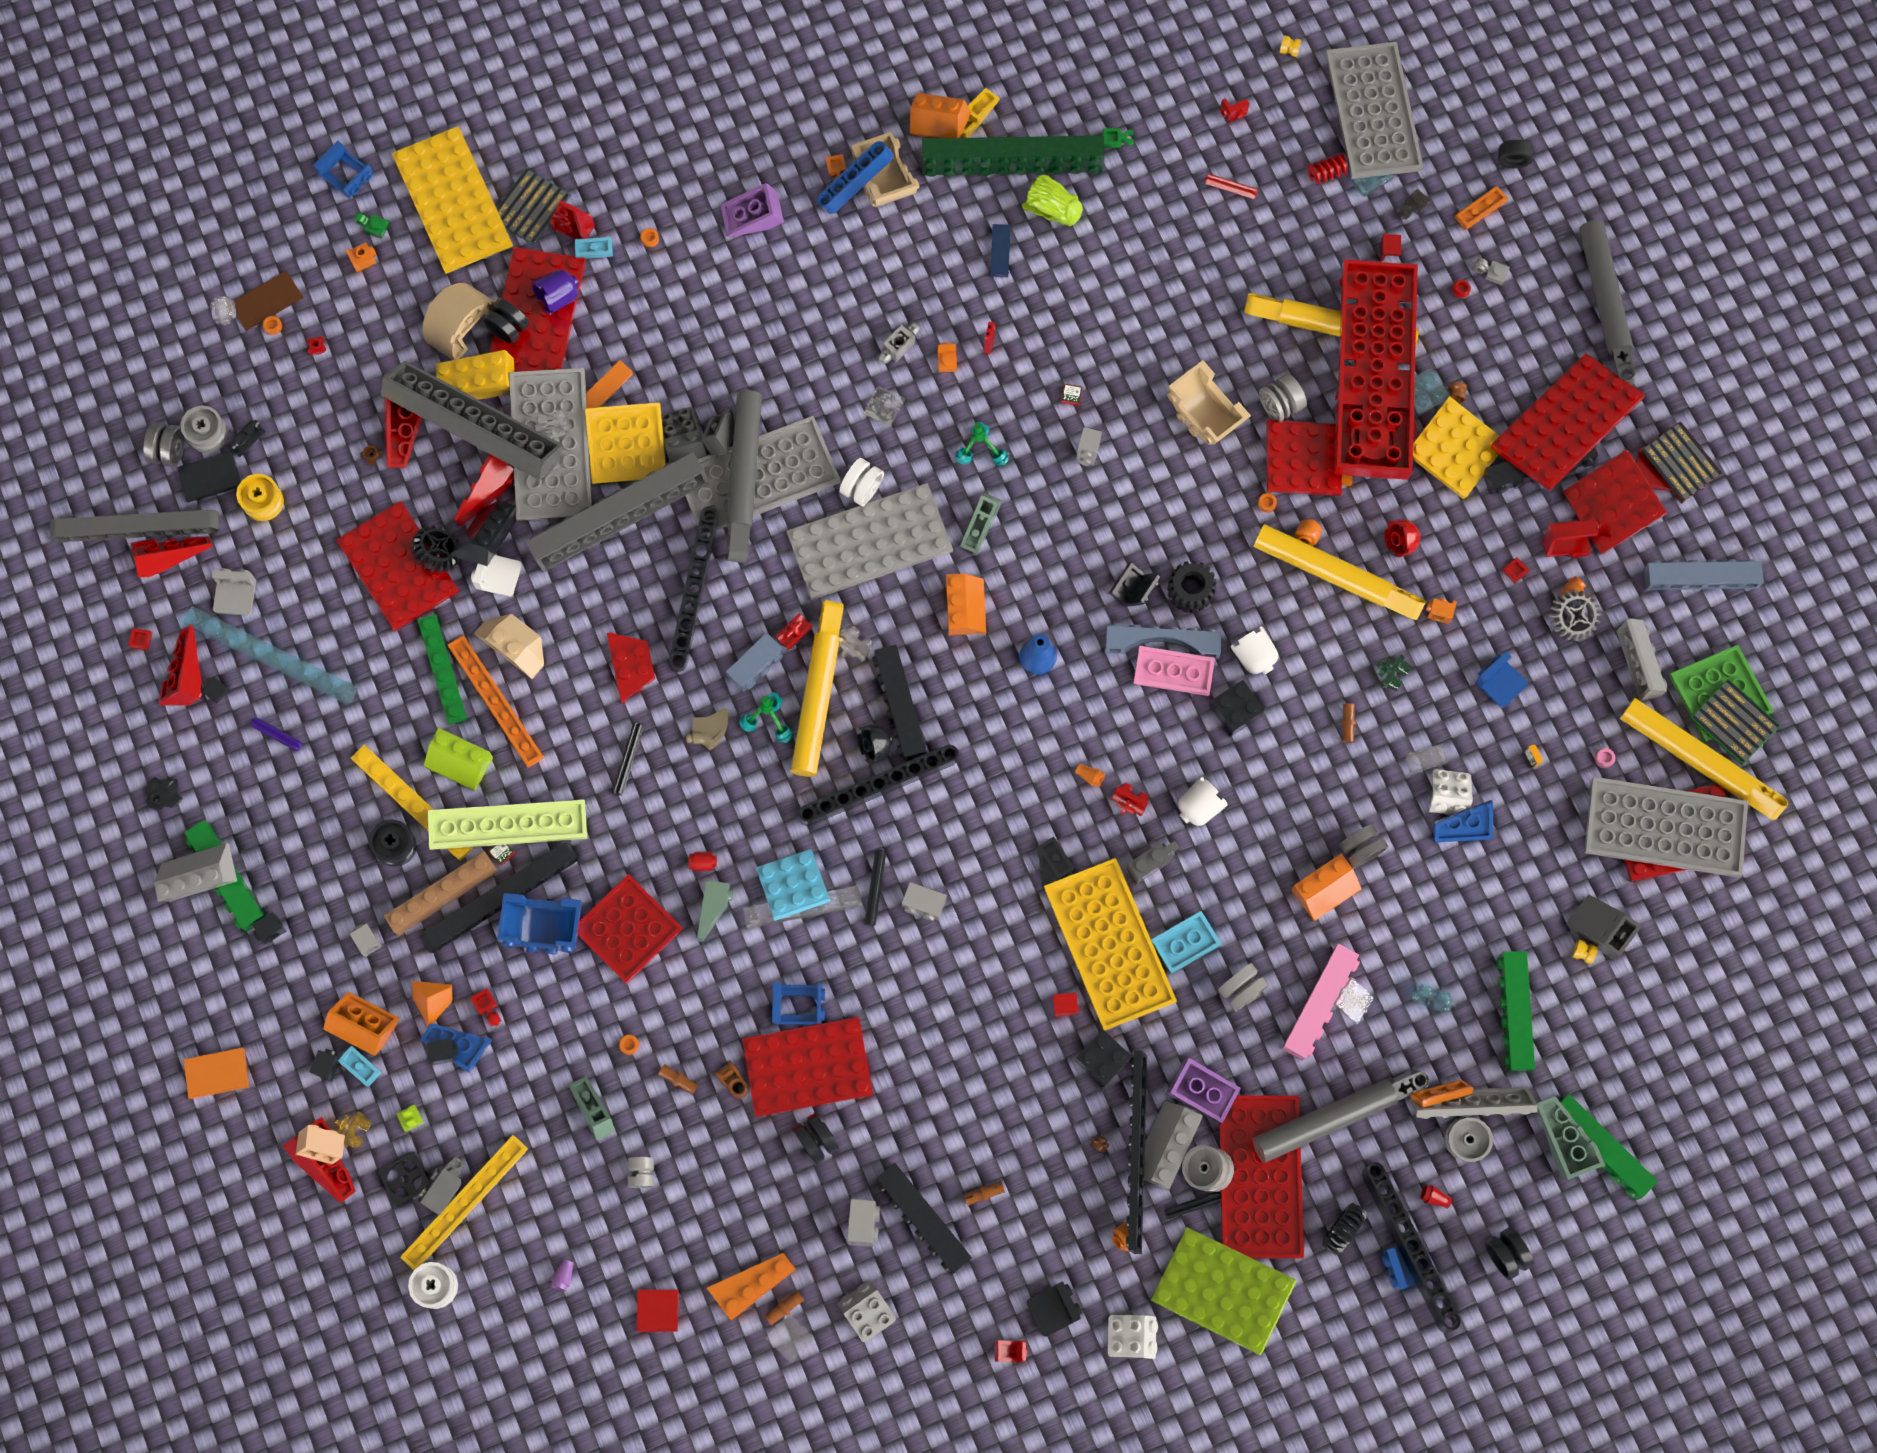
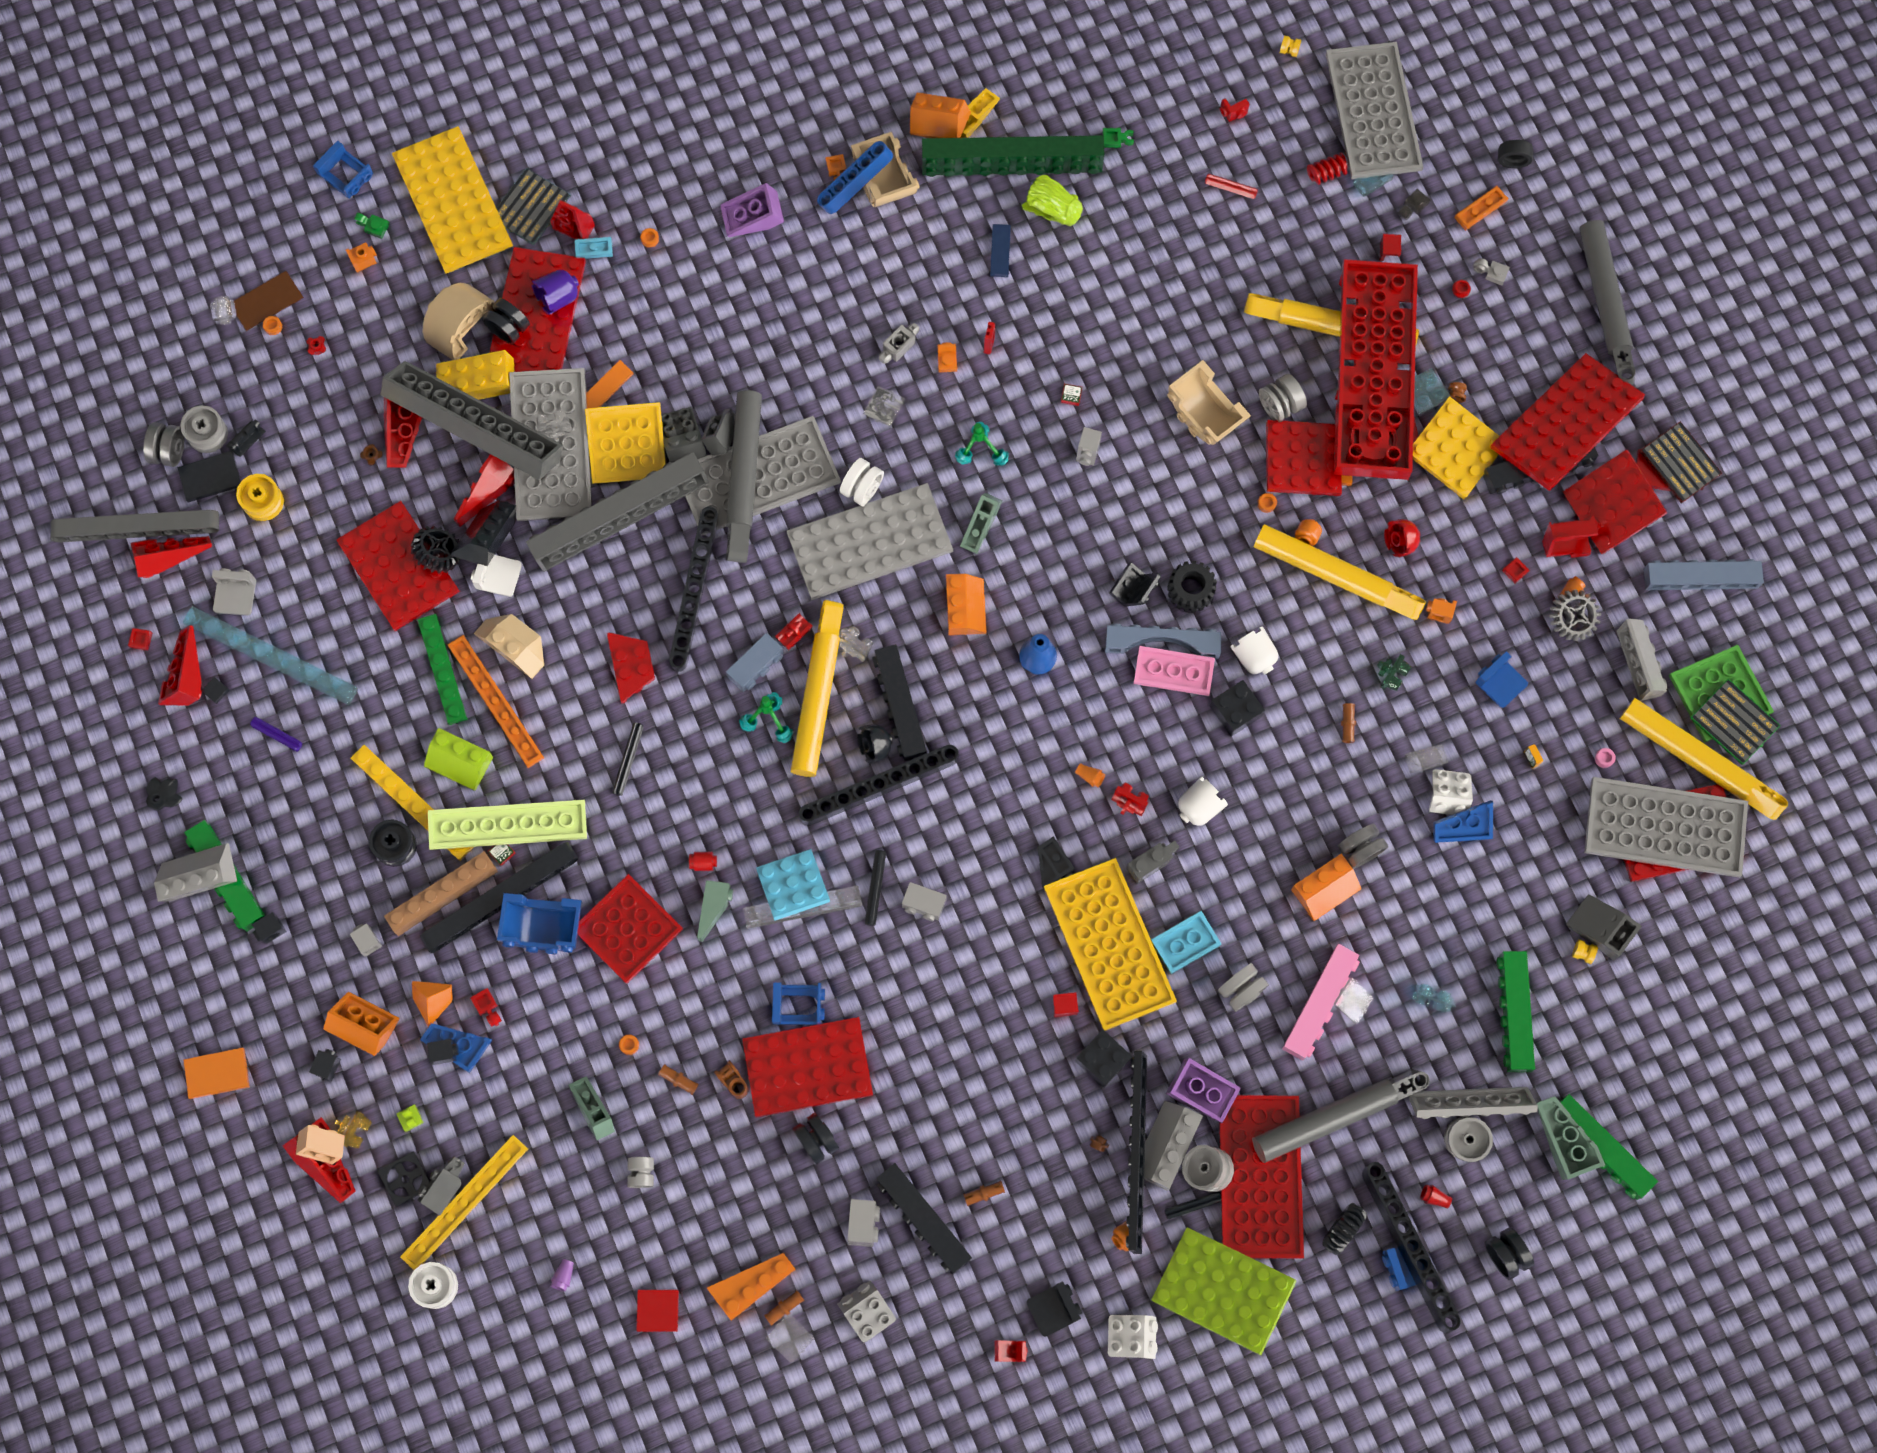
(359, 1066): medium azure plate -> none
(709, 729): dark tan arm -> none
(1441, 1093): orange tile -> none

